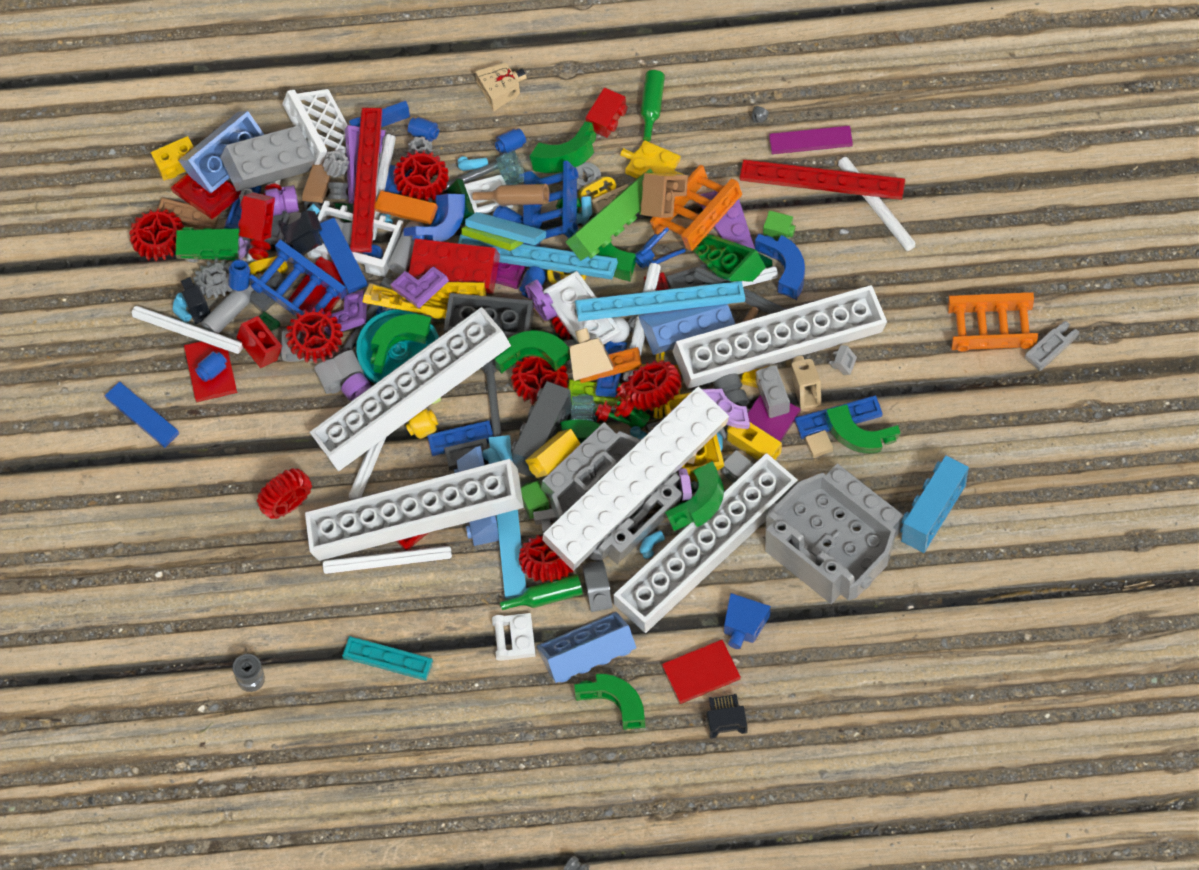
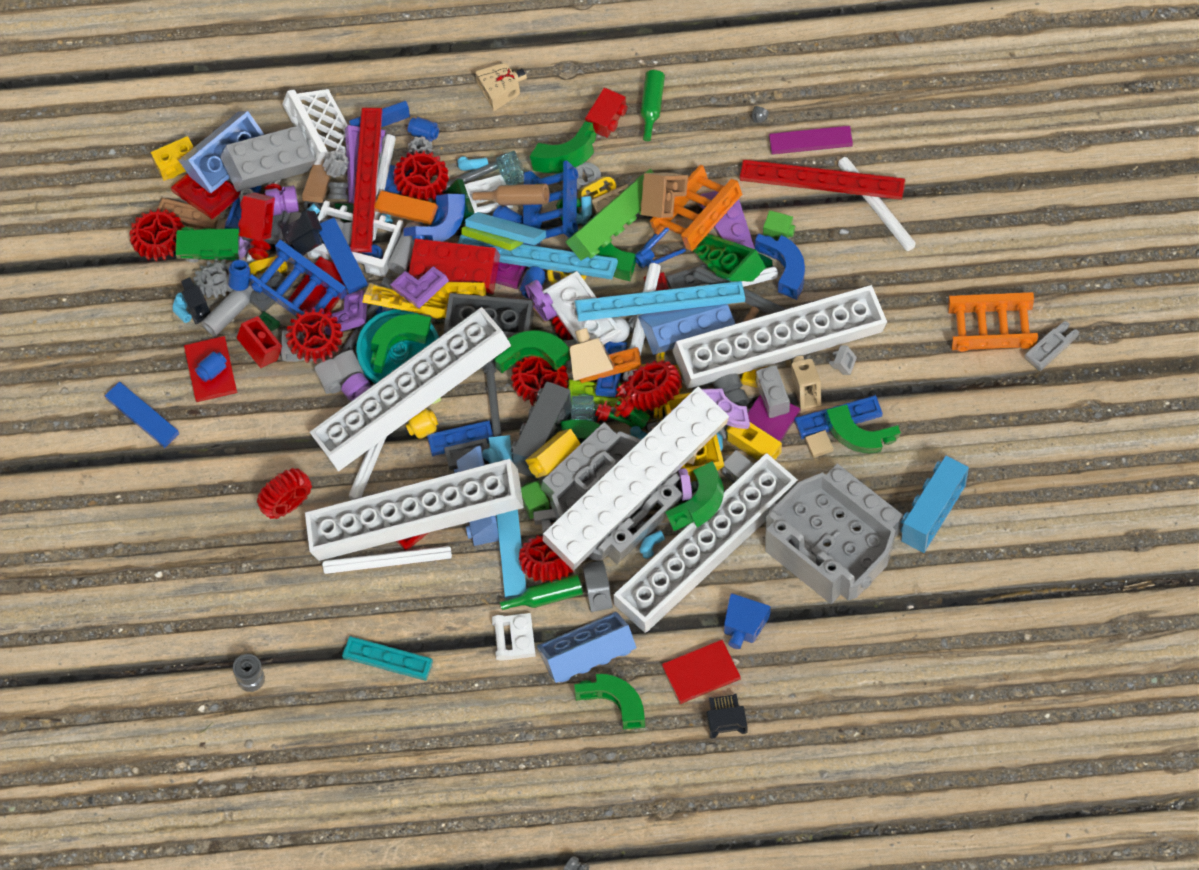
(187, 329): white axle -> none
(510, 141): blue brick -> none
(650, 157): yellow plate -> none

